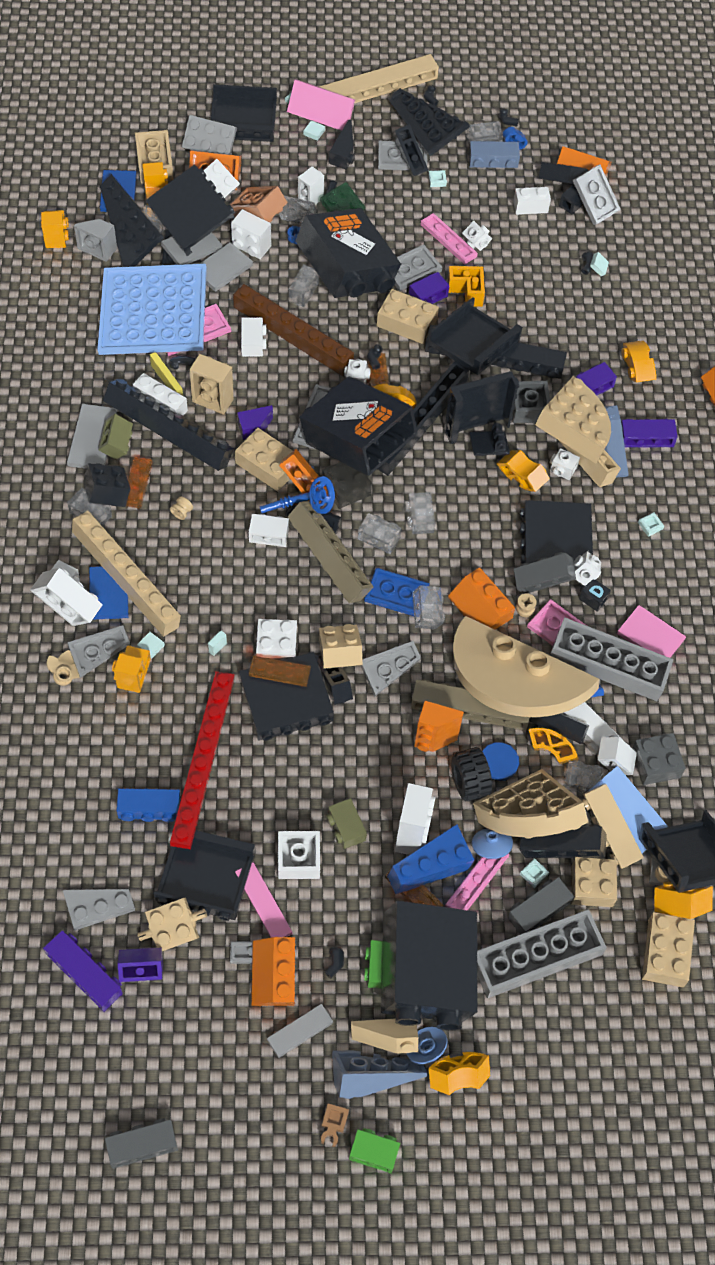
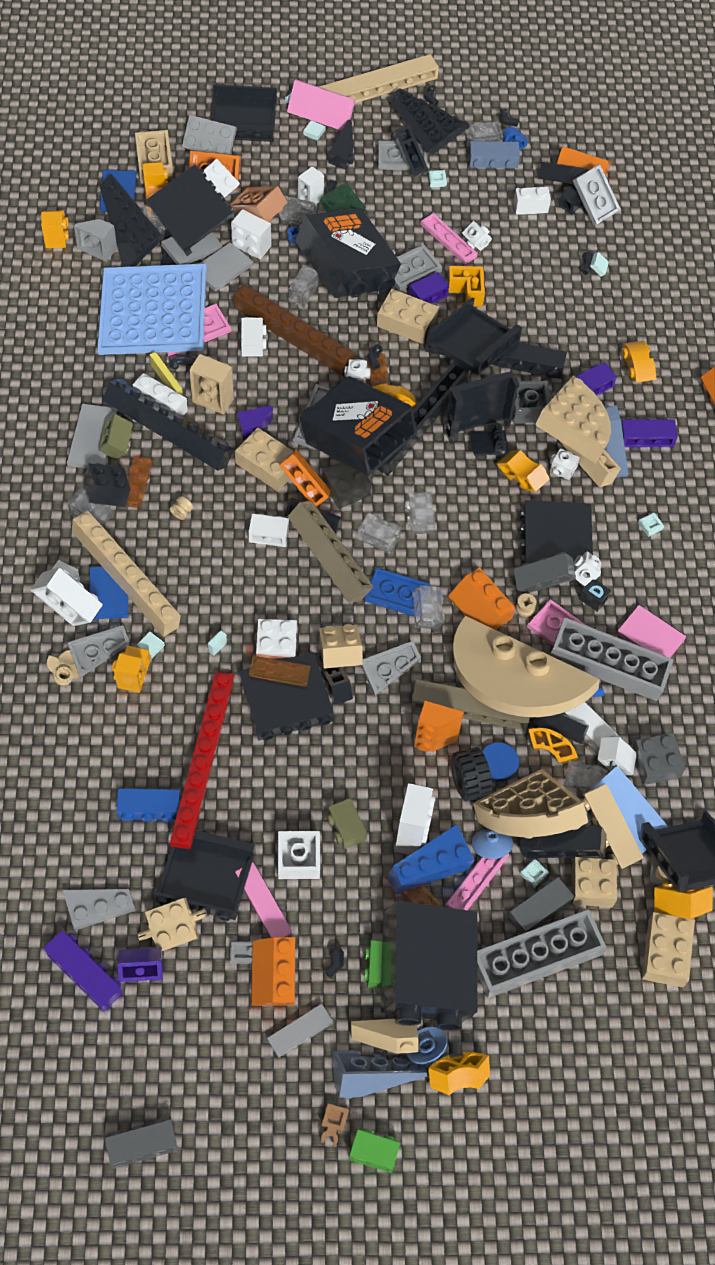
(313, 495): blue dish -> none

